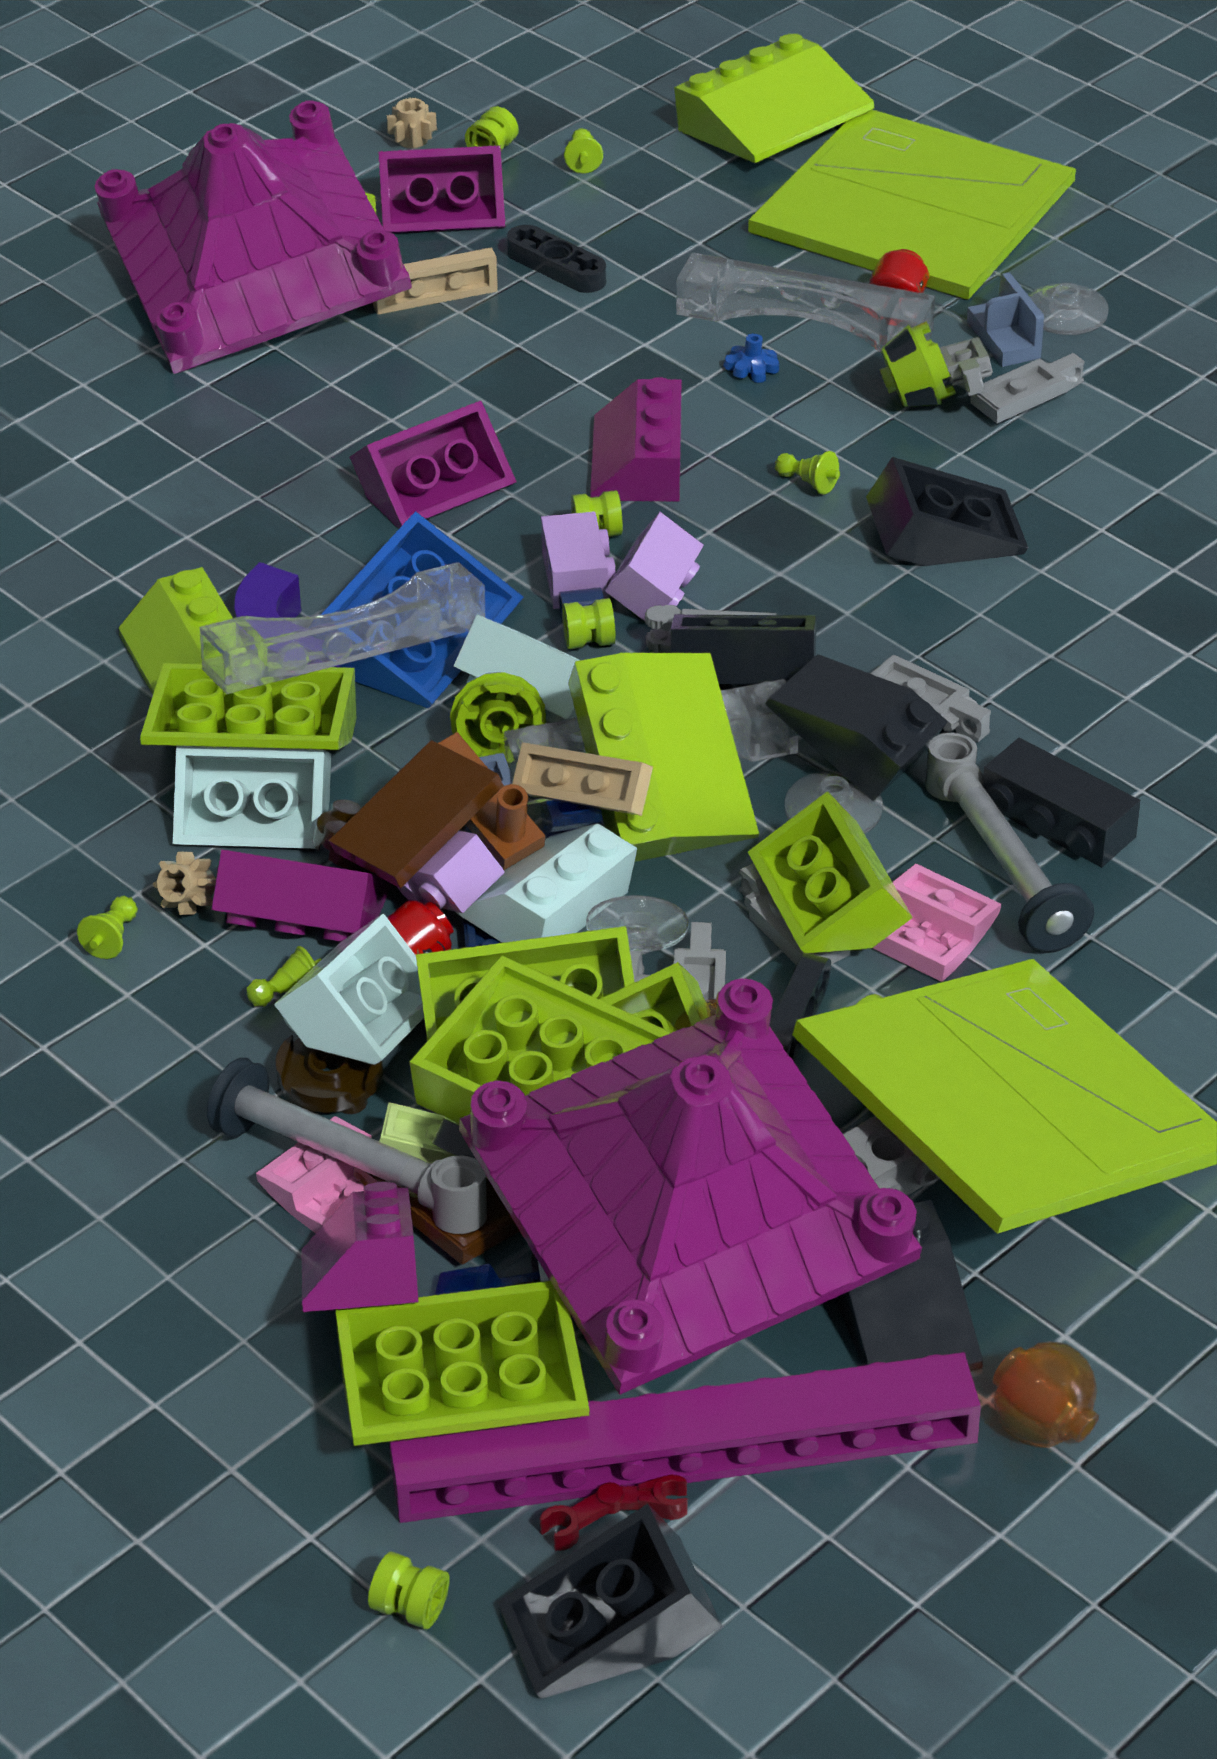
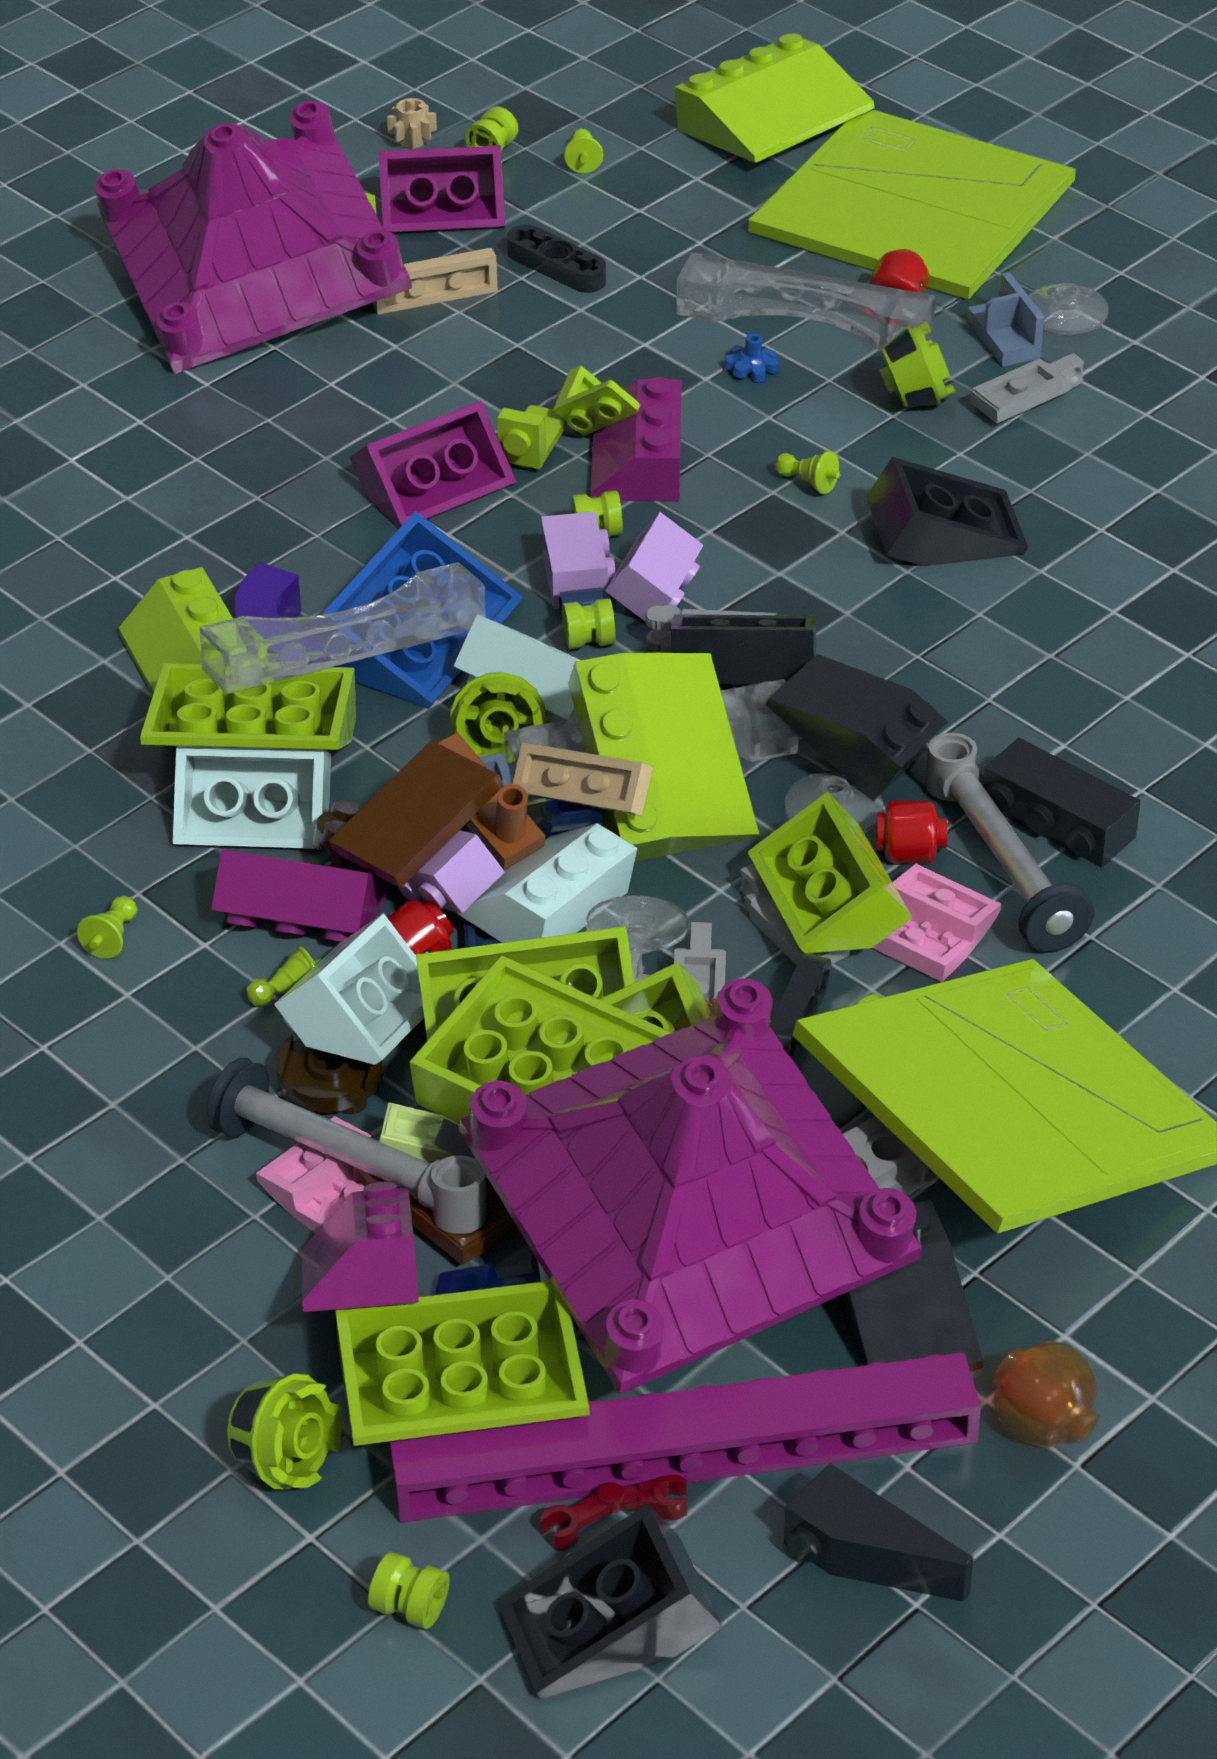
(185, 883): tan gear -> none
(284, 1430): none -> lime cone
(529, 435): none -> lime bracket
(591, 404): none -> lime bracket
(870, 1540): none -> black slope
(910, 832): none -> red head
(943, 695): light grey hinge -> none
(967, 364): light grey hinge -> none

